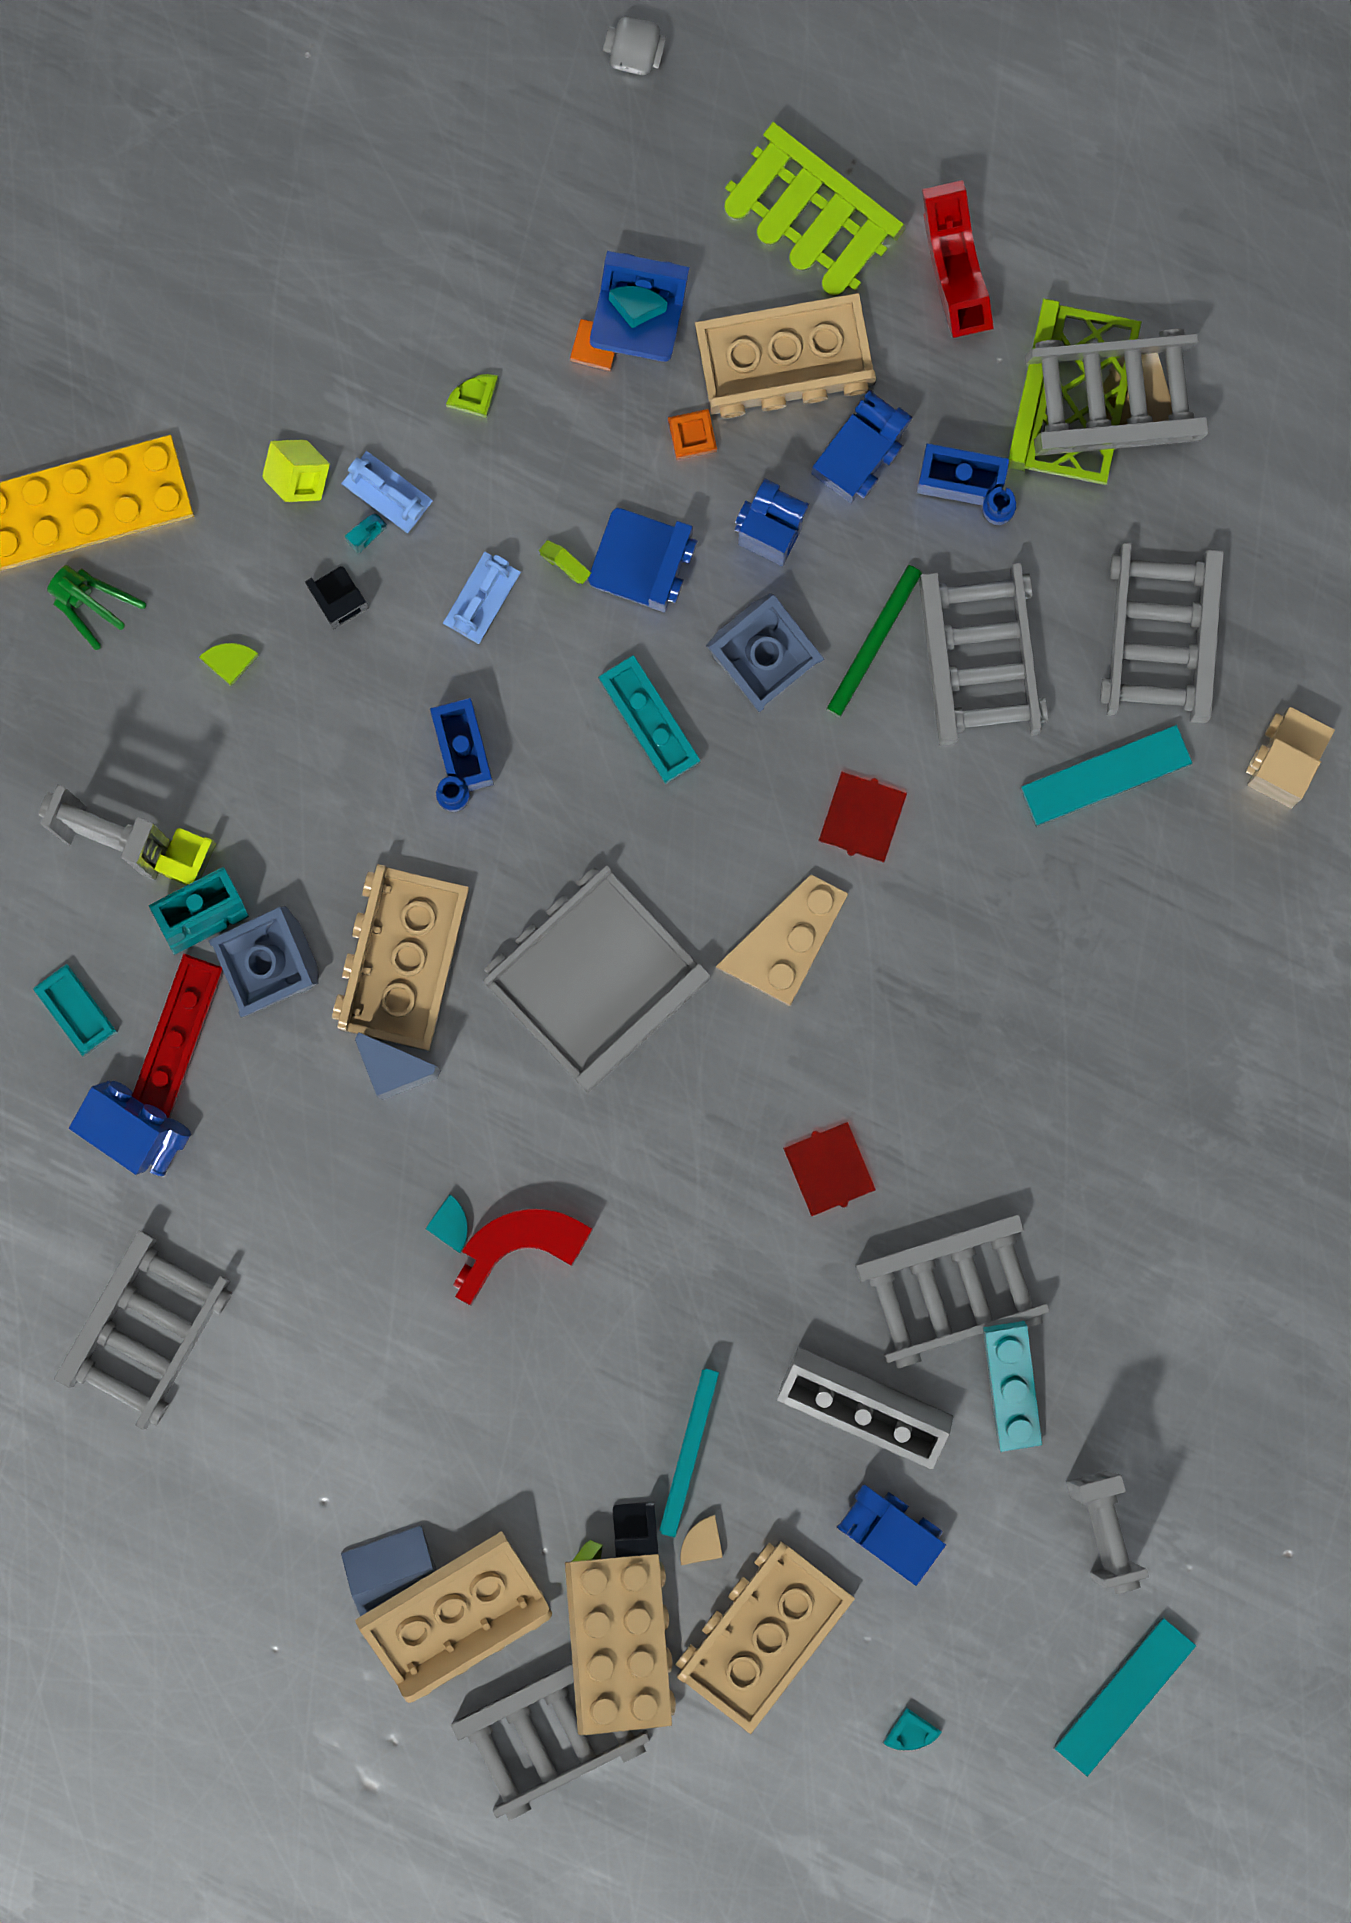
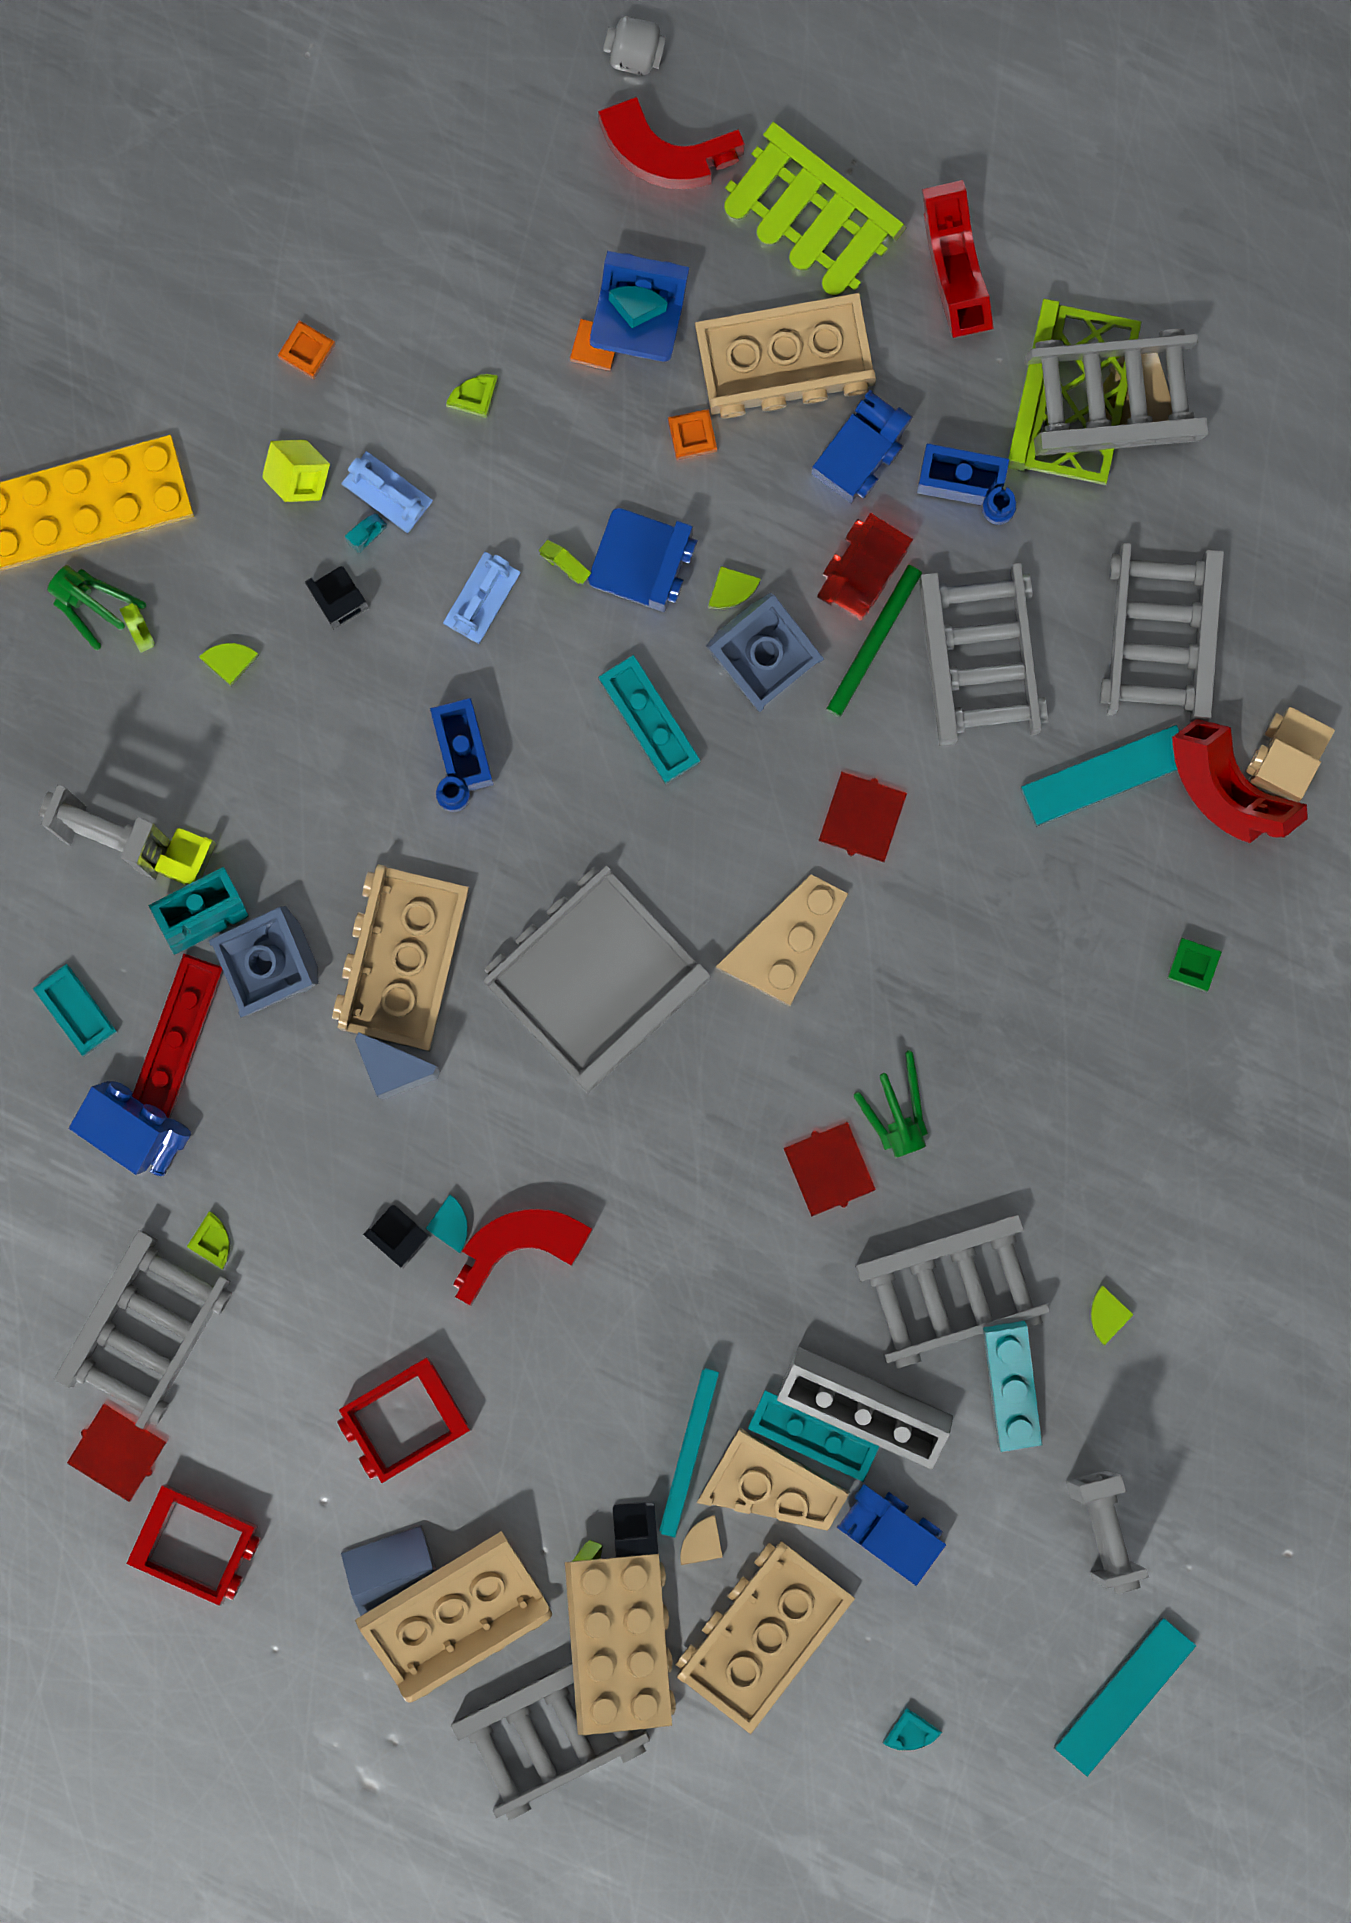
(116, 1452): none -> clear red piece
(137, 627): none -> lime tile
(152, 1531): none -> red window
(211, 1241): none -> lime tile
(306, 349): none -> orange tile
(397, 1236): none -> black panel
(441, 1397): none -> red window
(658, 160): none -> red arch
(732, 589): none -> lime tile
(771, 523): blue hinge -> none
(772, 1484): none -> tan wing
(813, 1437): none -> teal plate
(865, 567): none -> clear red hinge
(903, 1134): none -> green plant
(1107, 1315): none -> lime tile
(1194, 965): none -> green plate
(1222, 792): none -> red arch

